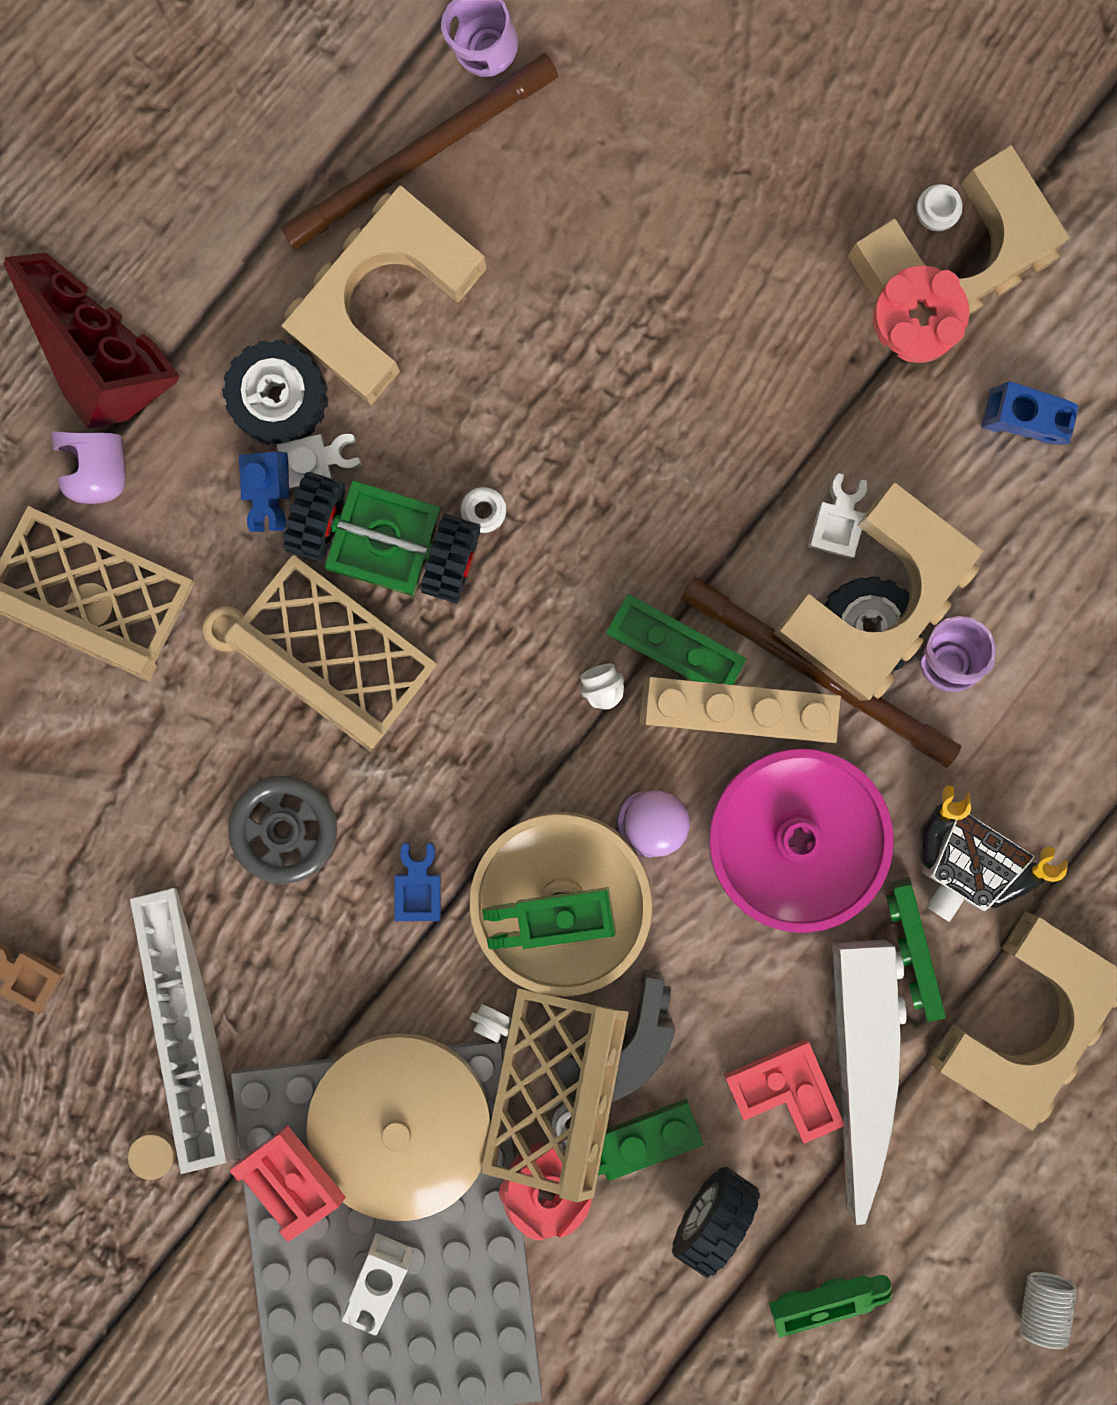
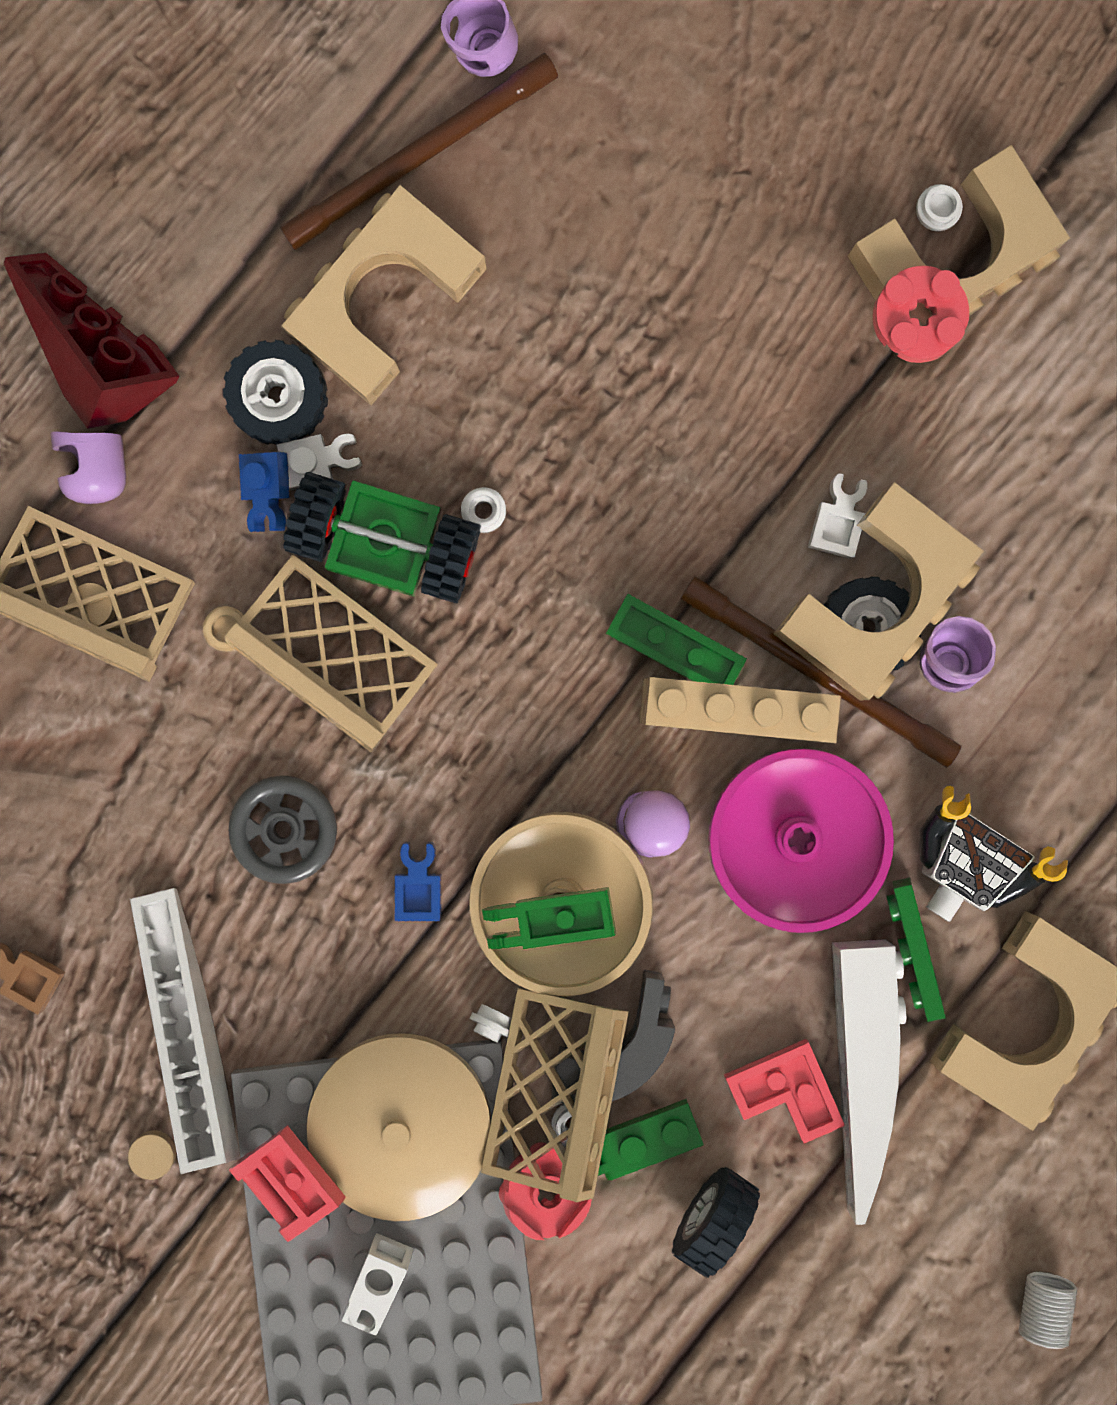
(602, 686): white plate -> none
(830, 1303): green hinge -> none
(1030, 414): blue leg -> none

